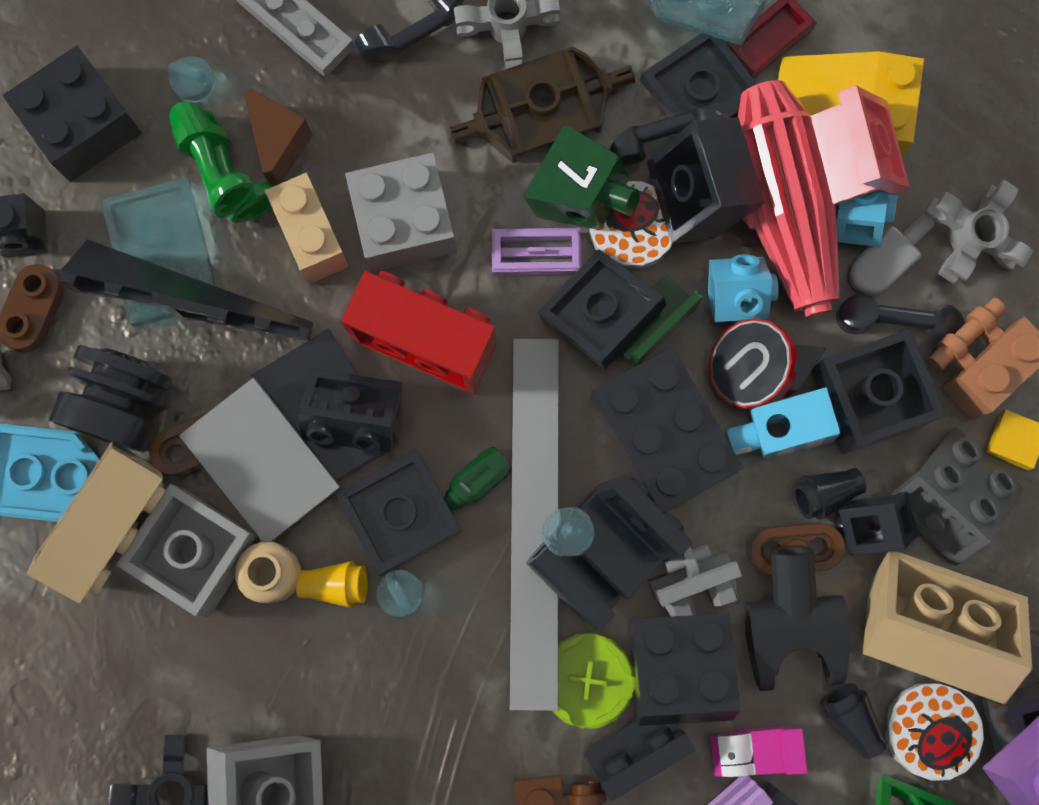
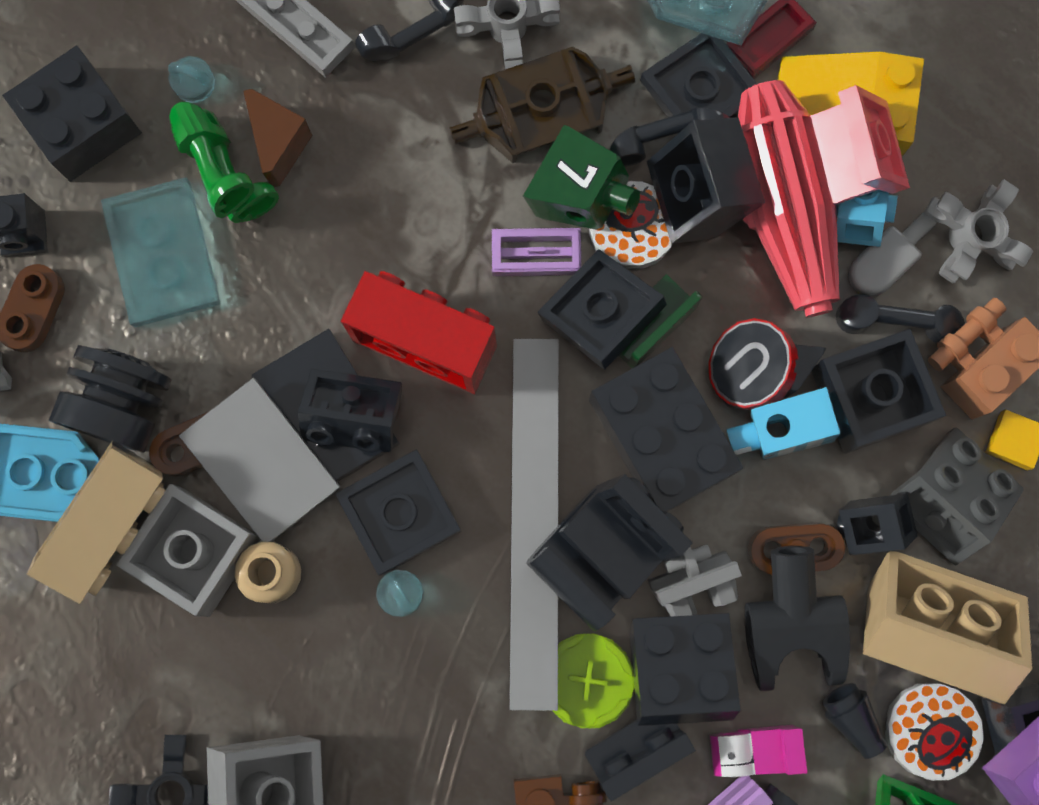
(124, 277): black wedge -> none
(307, 228): tan brick -> none
(335, 584): yellow cone -> none
(401, 212): light grey brick -> none
(477, 479): dark green piece -> none
(559, 536): clear light blue tile -> none
(741, 288): medium azure brick -> none
(826, 492): black cone -> none

